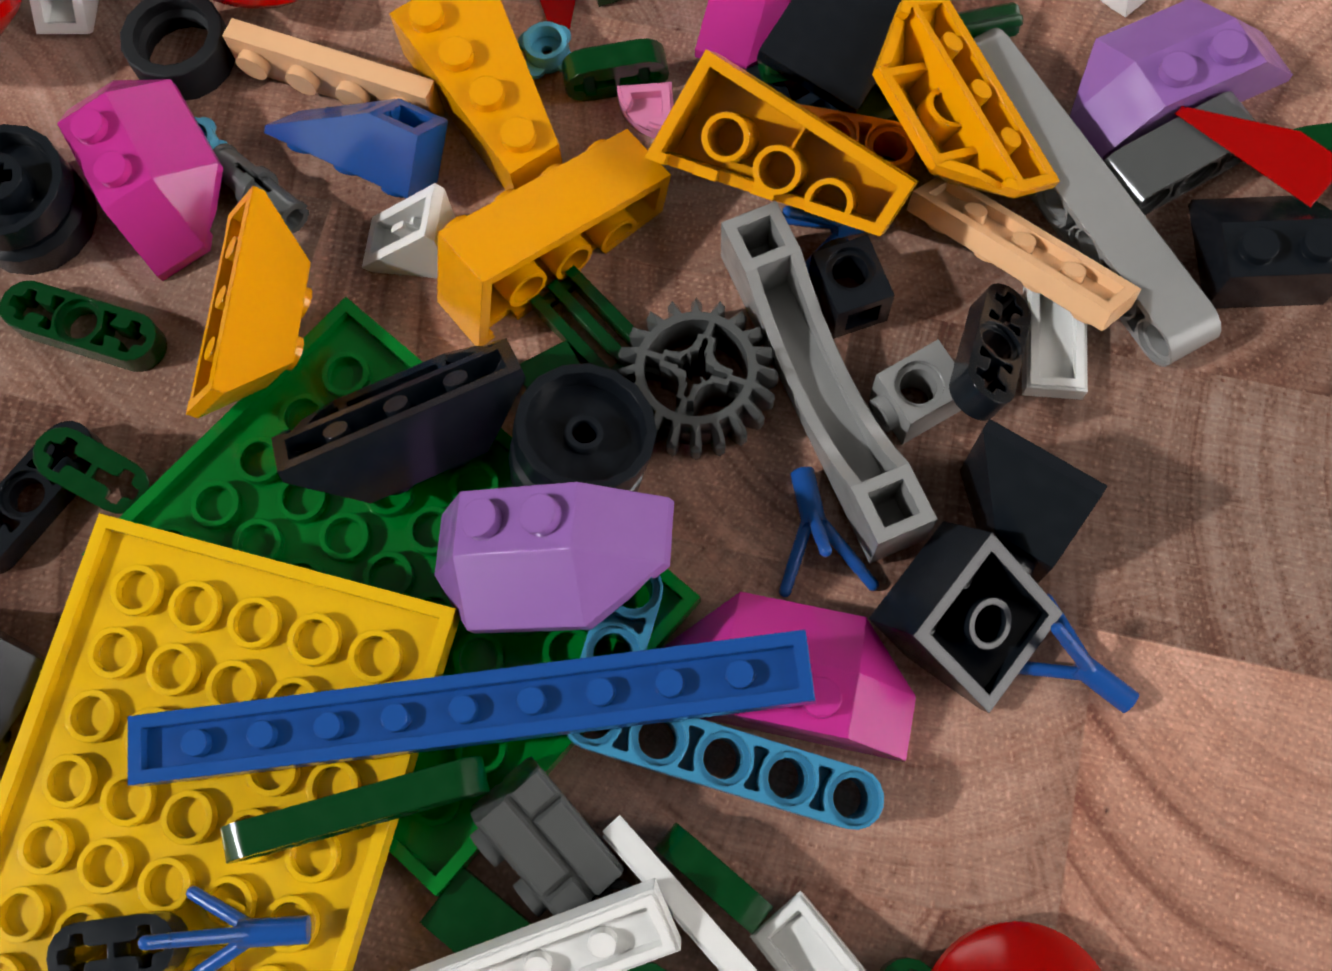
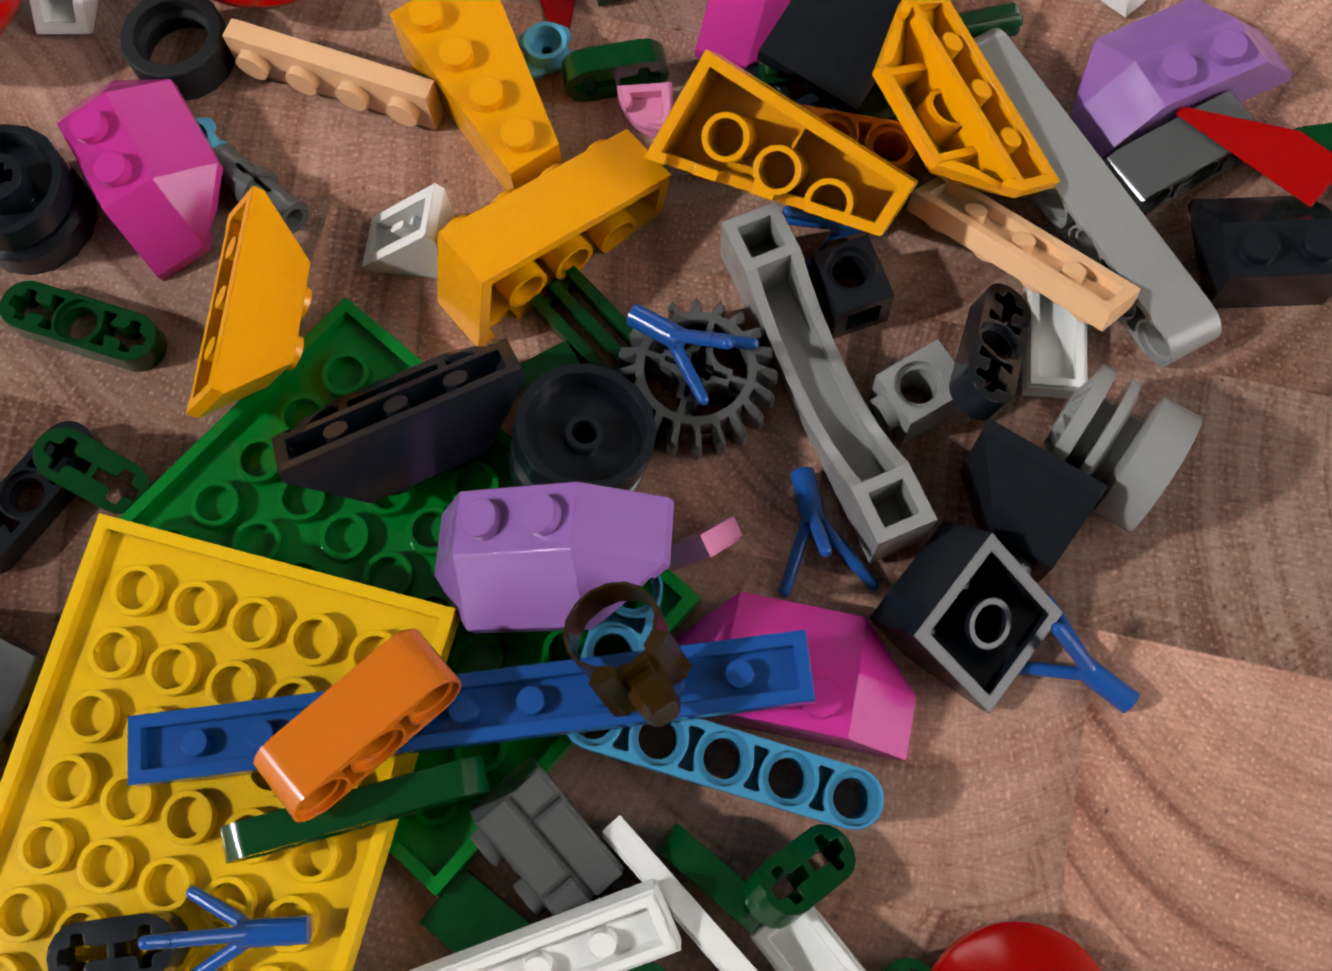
(357, 724): none -> orange beam
(376, 140): blue slope -> none
(647, 680): none -> dark brown piece
(676, 337): none -> blue plant
(704, 543): none -> bright pink tile
(792, 865): none -> dark green beam
(1120, 448): none -> light grey wheel

